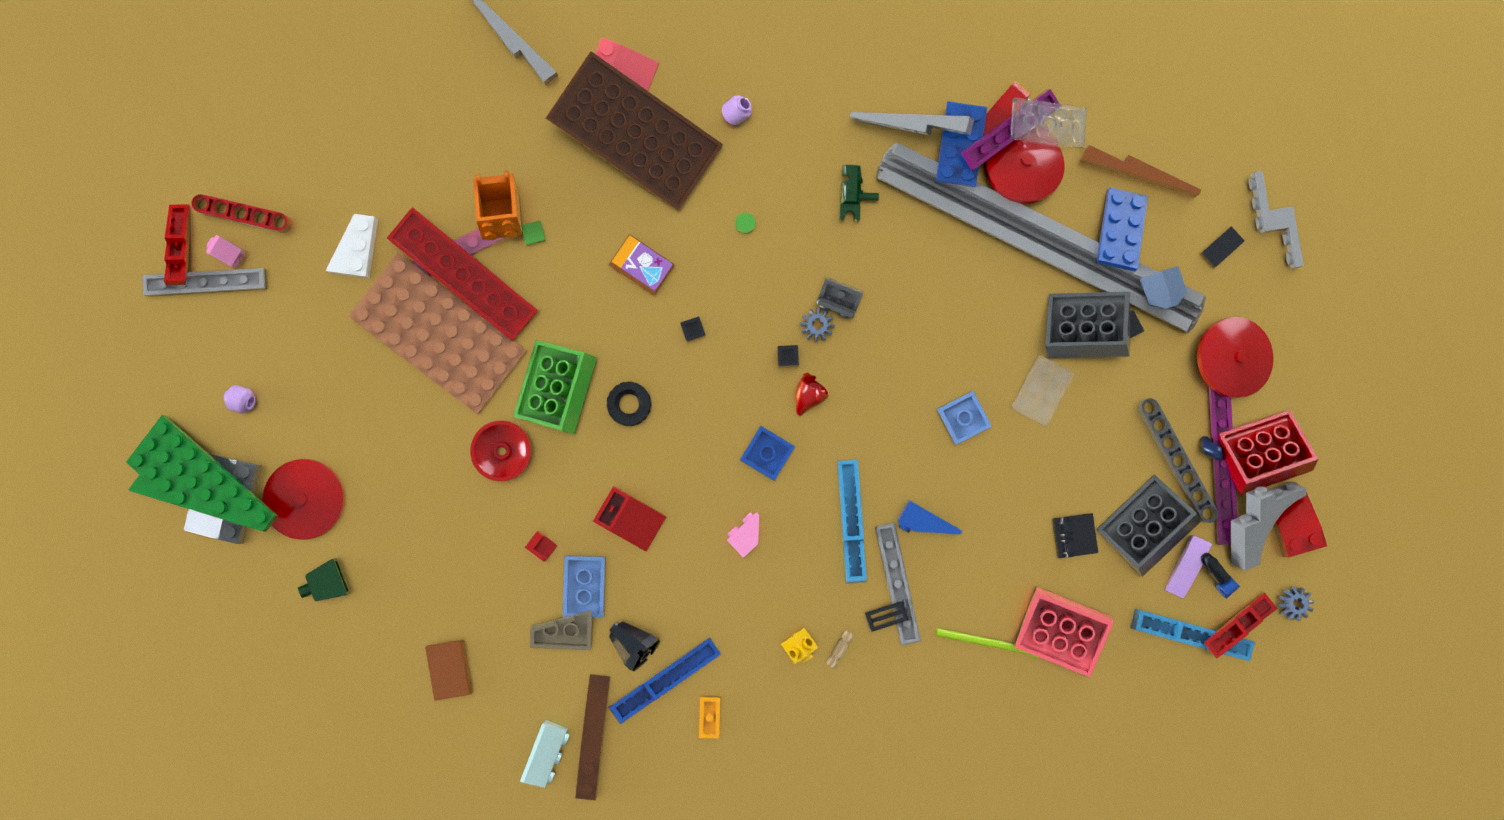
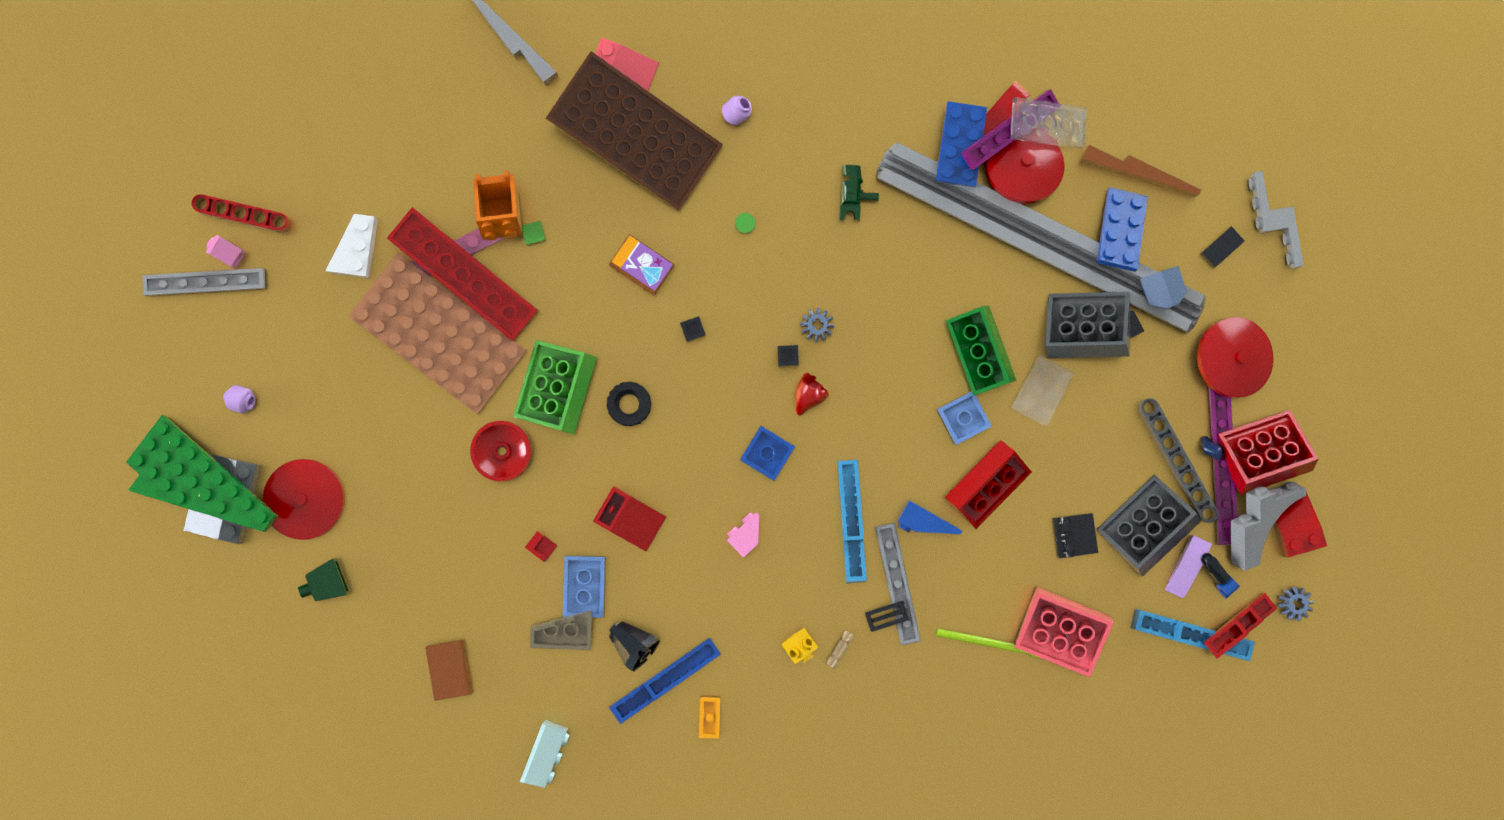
(177, 244): red slope -> none
(592, 737): reddish brown slope -> none
(839, 298): dark grey bracket -> none
(917, 123): light grey slope -> none
(981, 350): none -> green slope
(988, 484): none -> red slope

